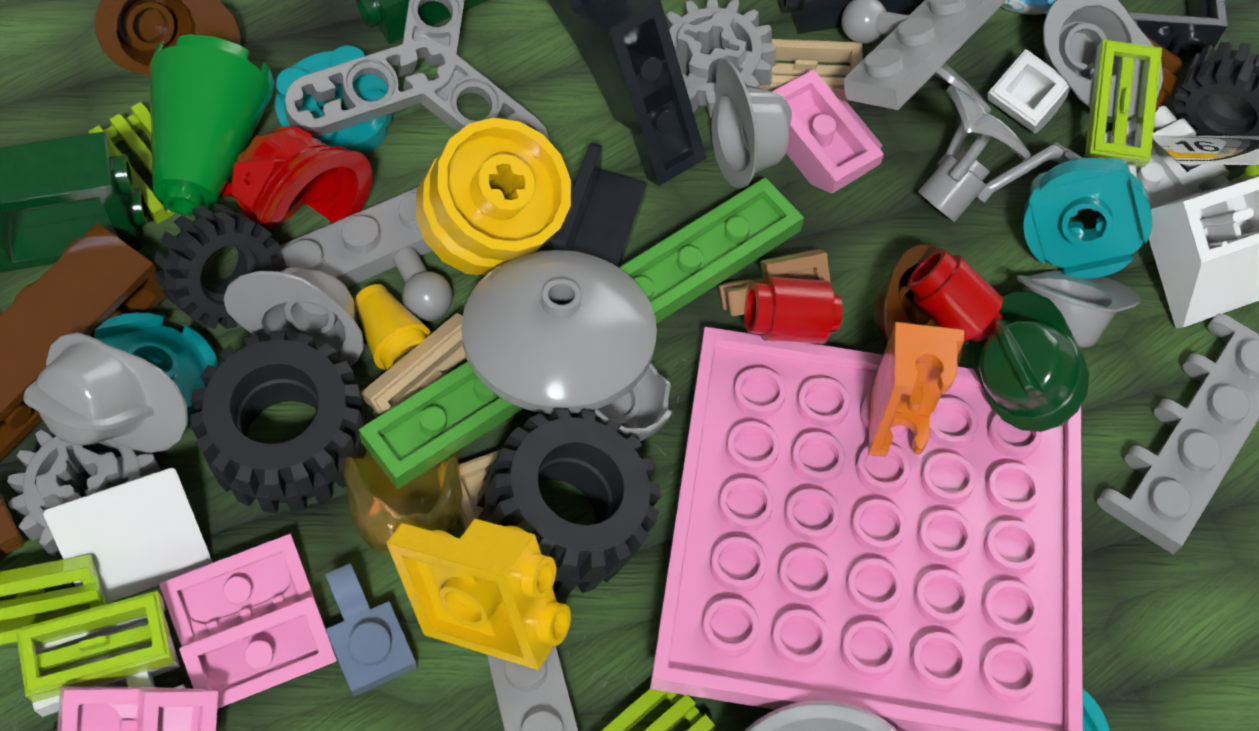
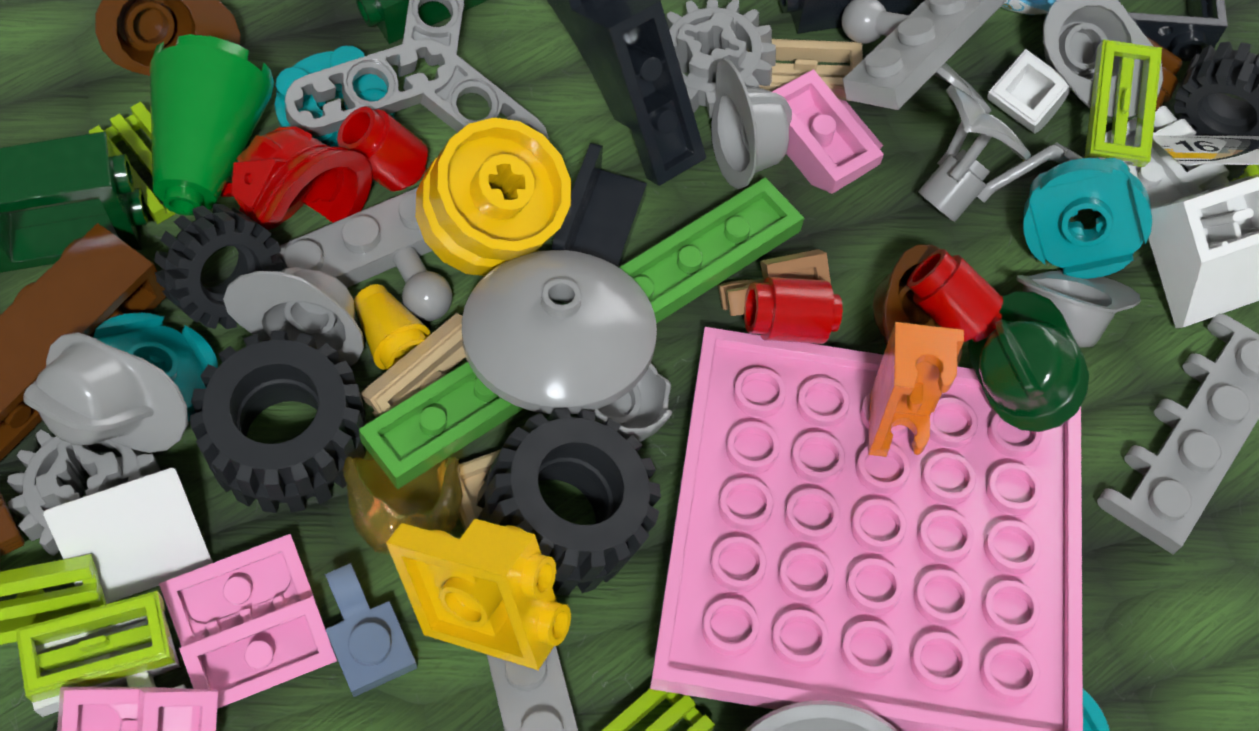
(393, 151): none -> red brick

